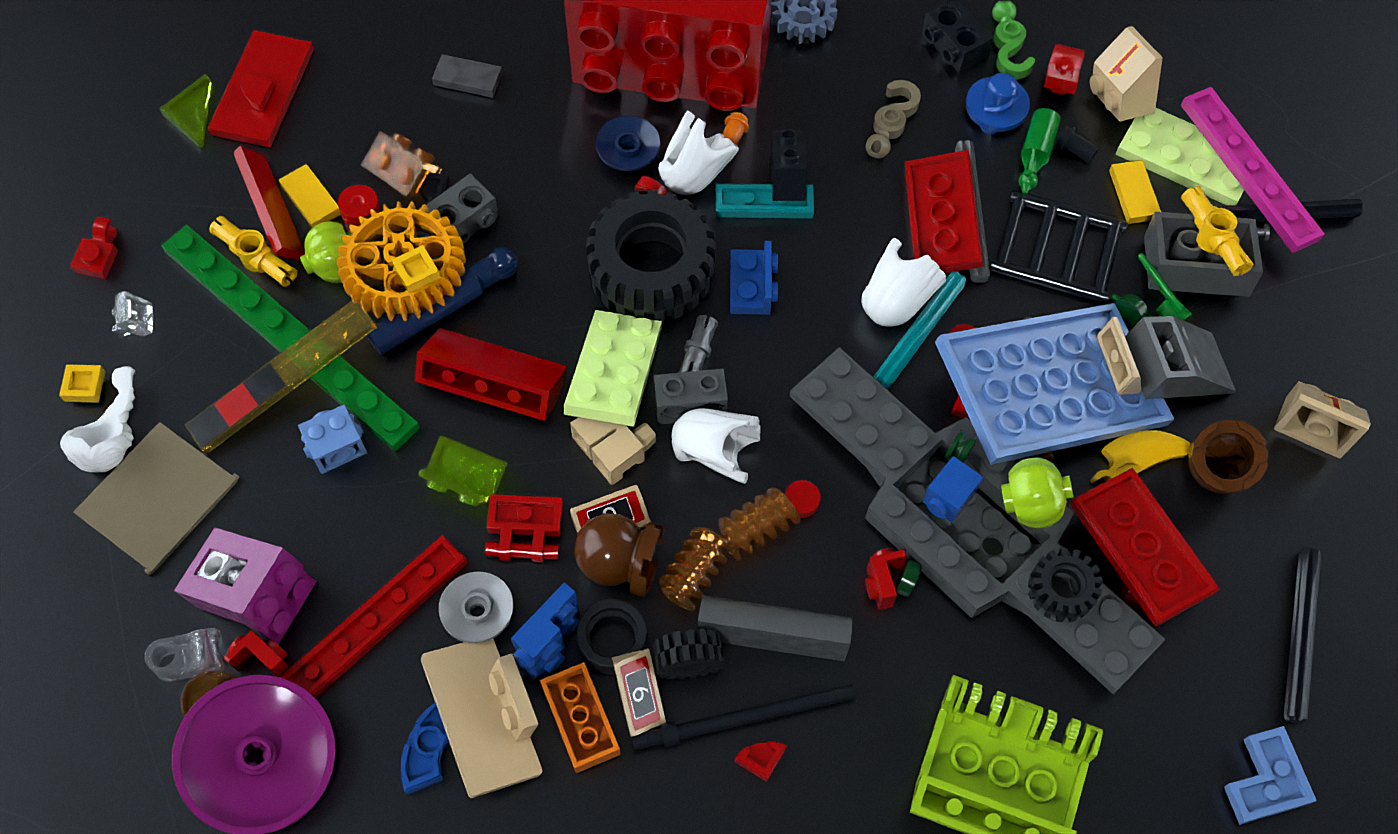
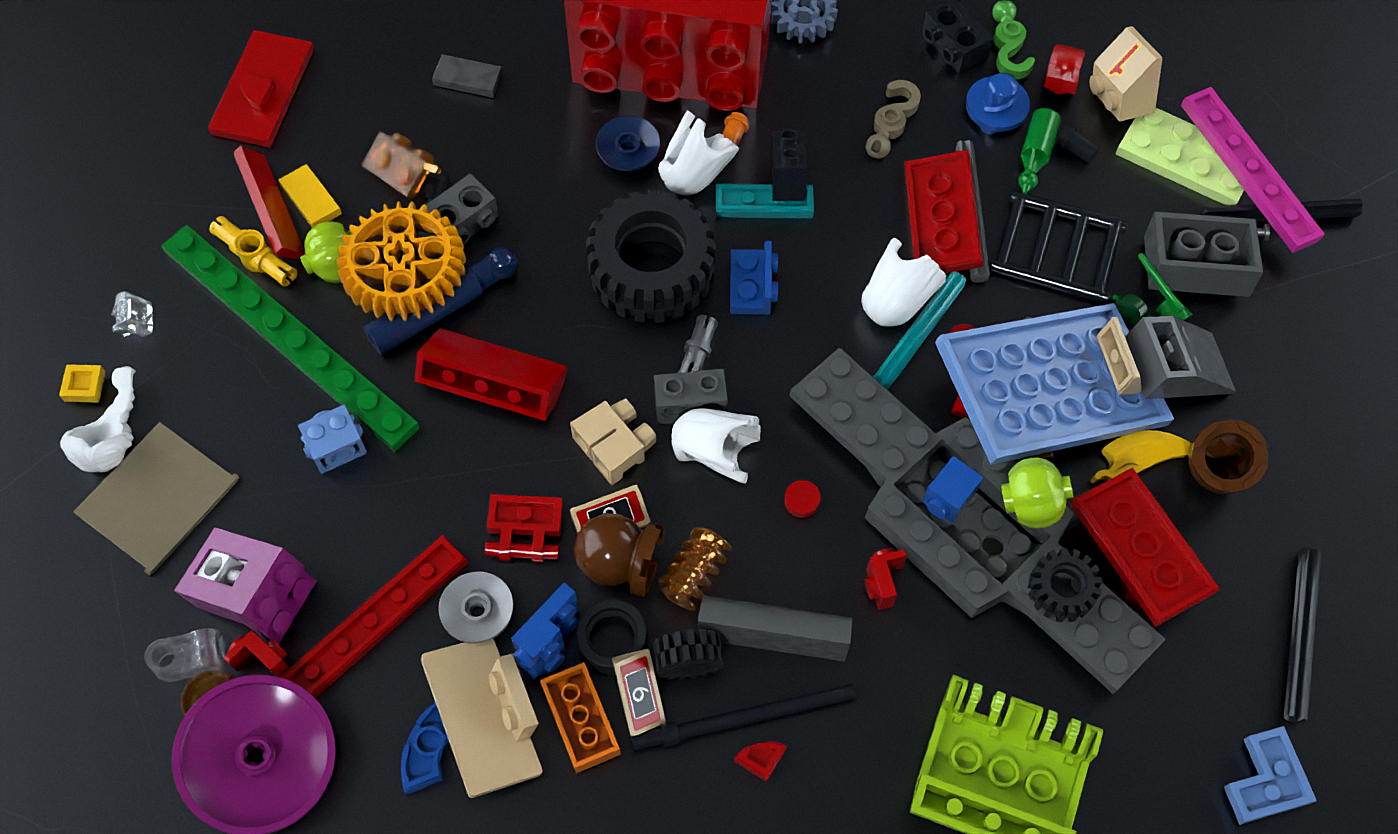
(96, 255): red plate -> none
(190, 110): clear neon green tile -> none
(280, 376): clear yellow tile -> none
(357, 202): red piece -> none
(416, 269): yellow plate -> none
(463, 471): clear neon green bracket -> none
(613, 368): yellowish green plate -> none
(646, 183): red tile -> none
(756, 520): clear orange piece -> none
(908, 577): dark green tile -> none
(961, 447): dark green bush -> none
(1134, 191): yellow tile -> none
(1217, 231): yellow pin -> none
(1322, 420): tan slope -> none

